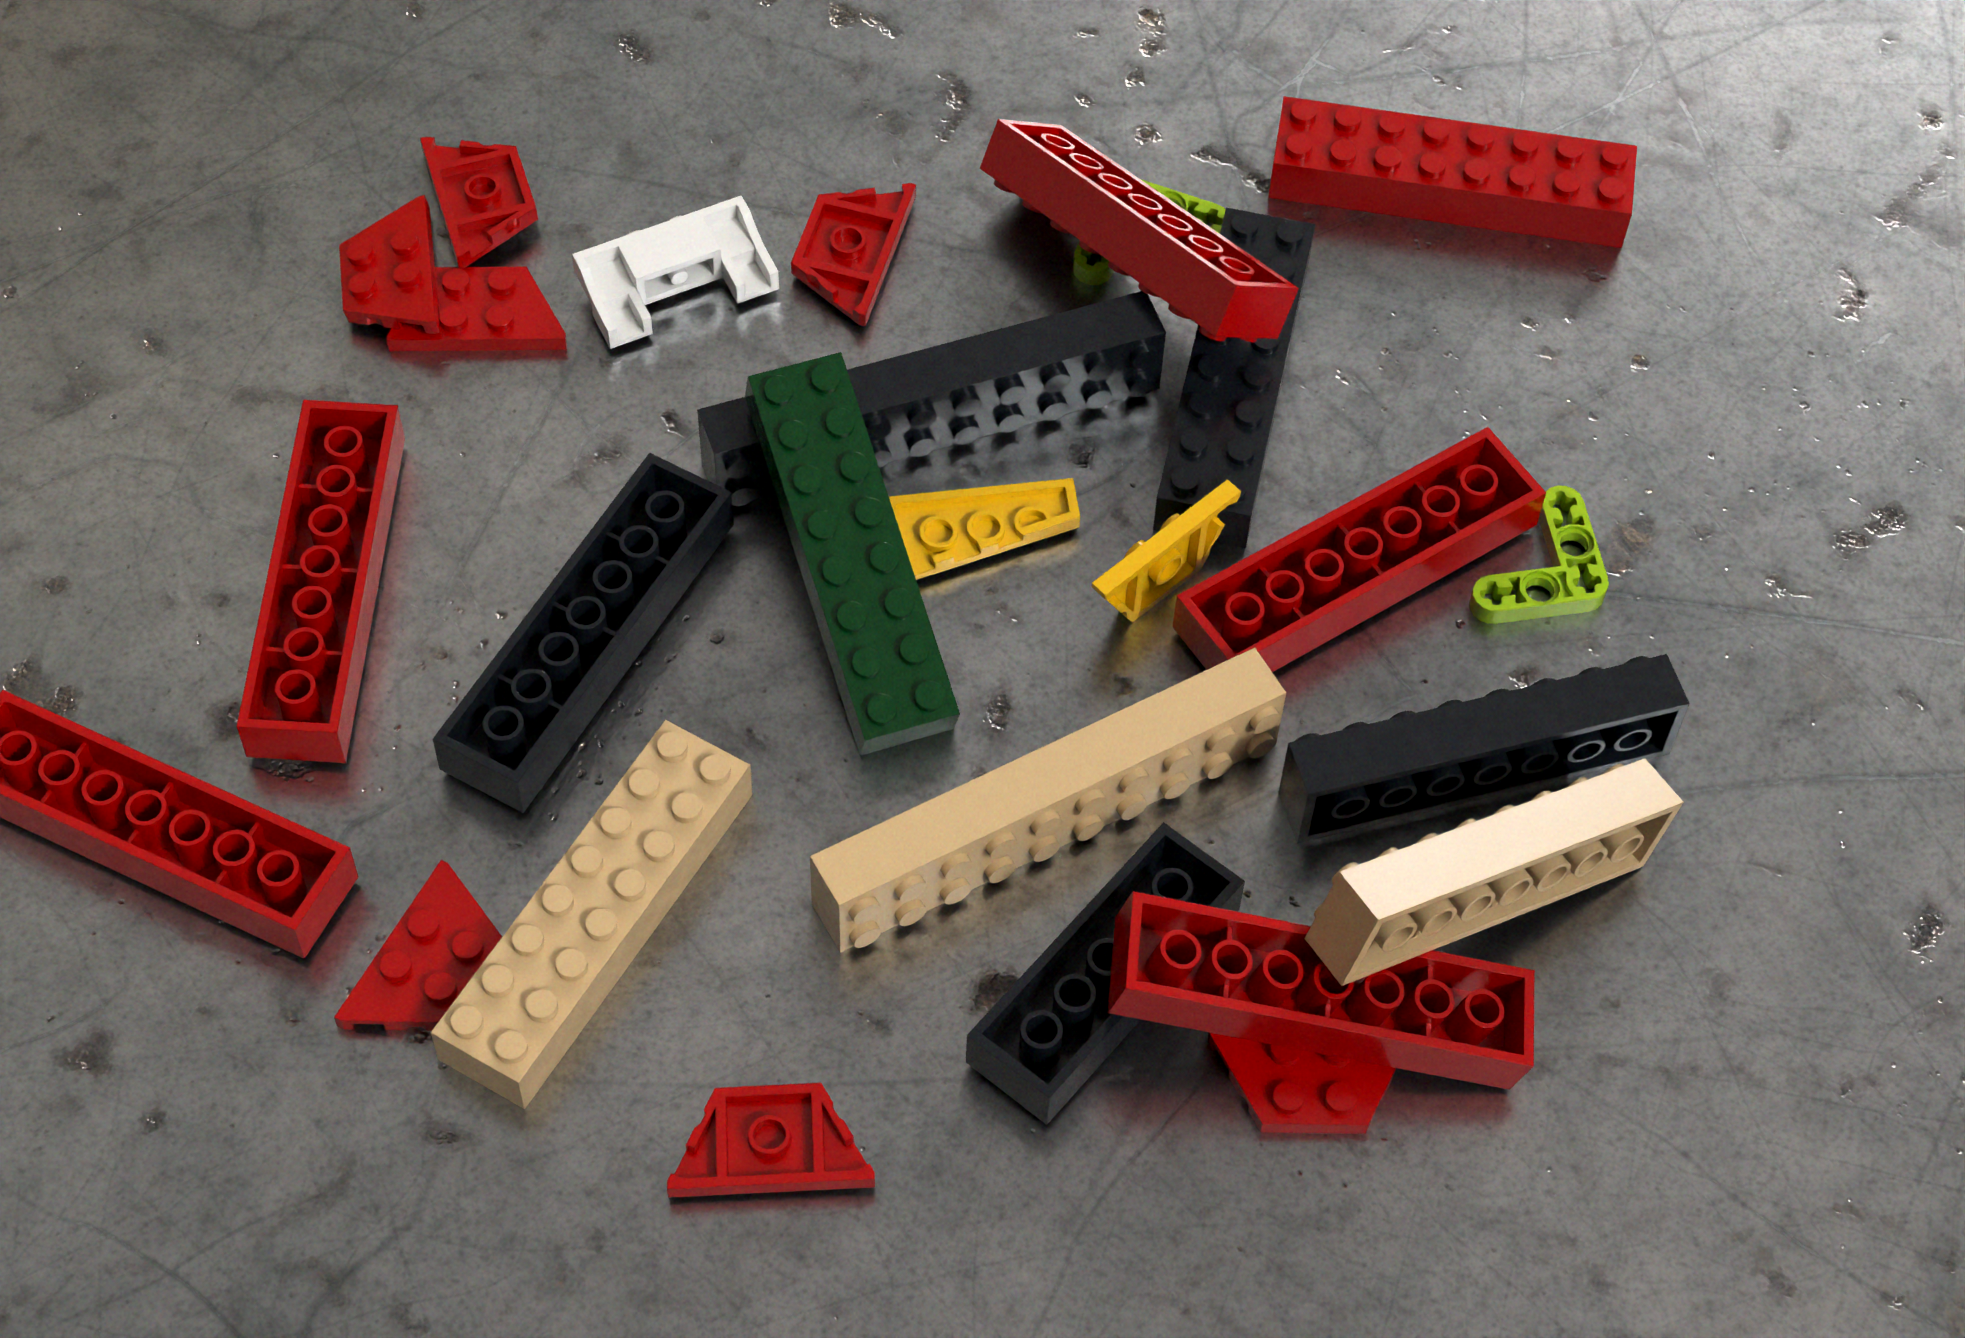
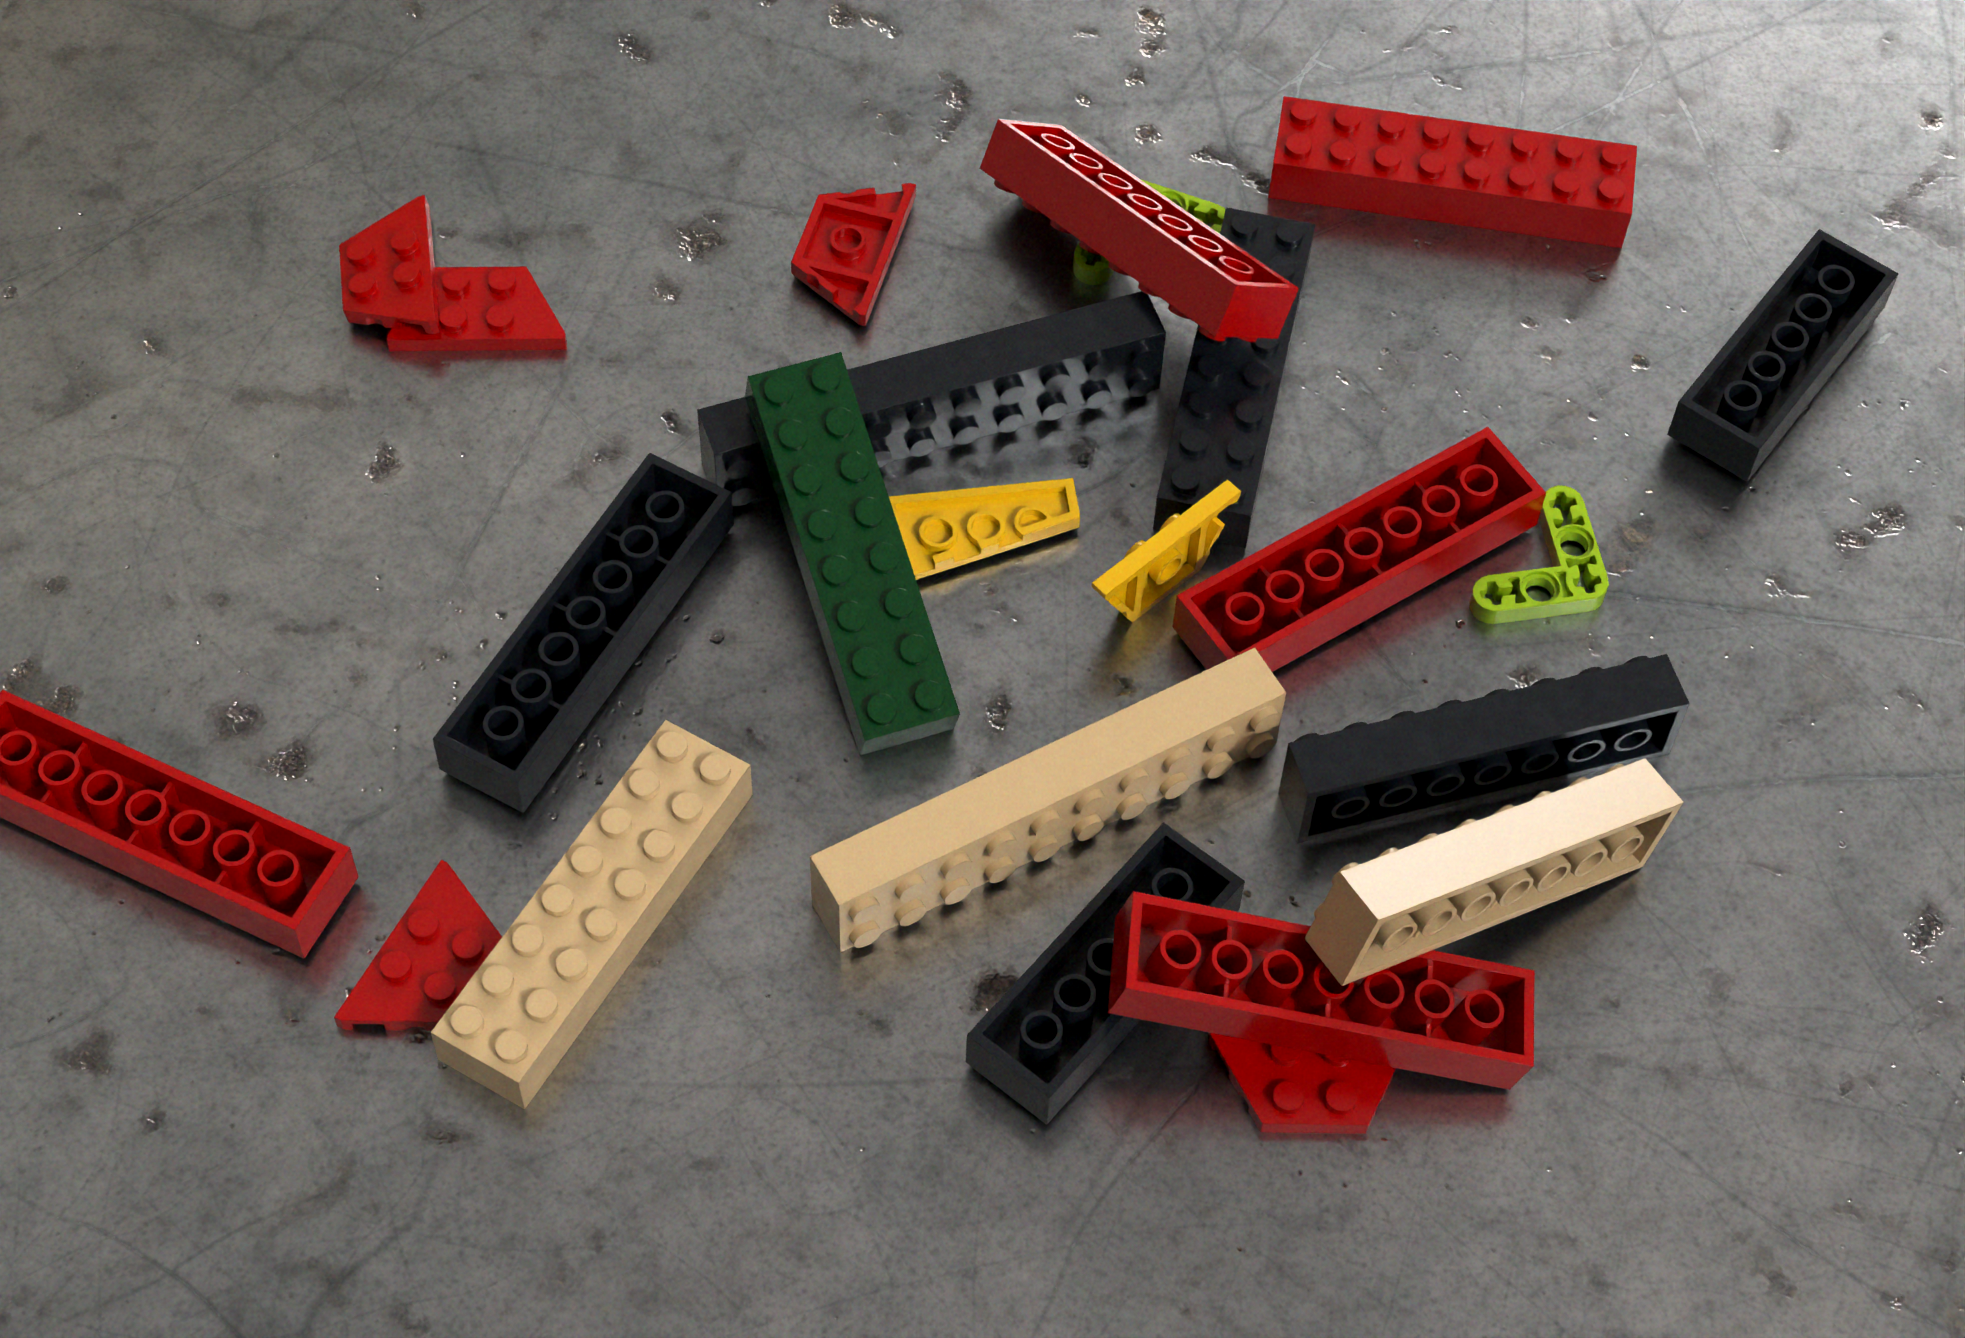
(322, 583): red brick -> none
(479, 195): red wing -> none
(670, 260): white bracket -> none
(768, 1144): red wing -> none
(1782, 355): none -> black brick

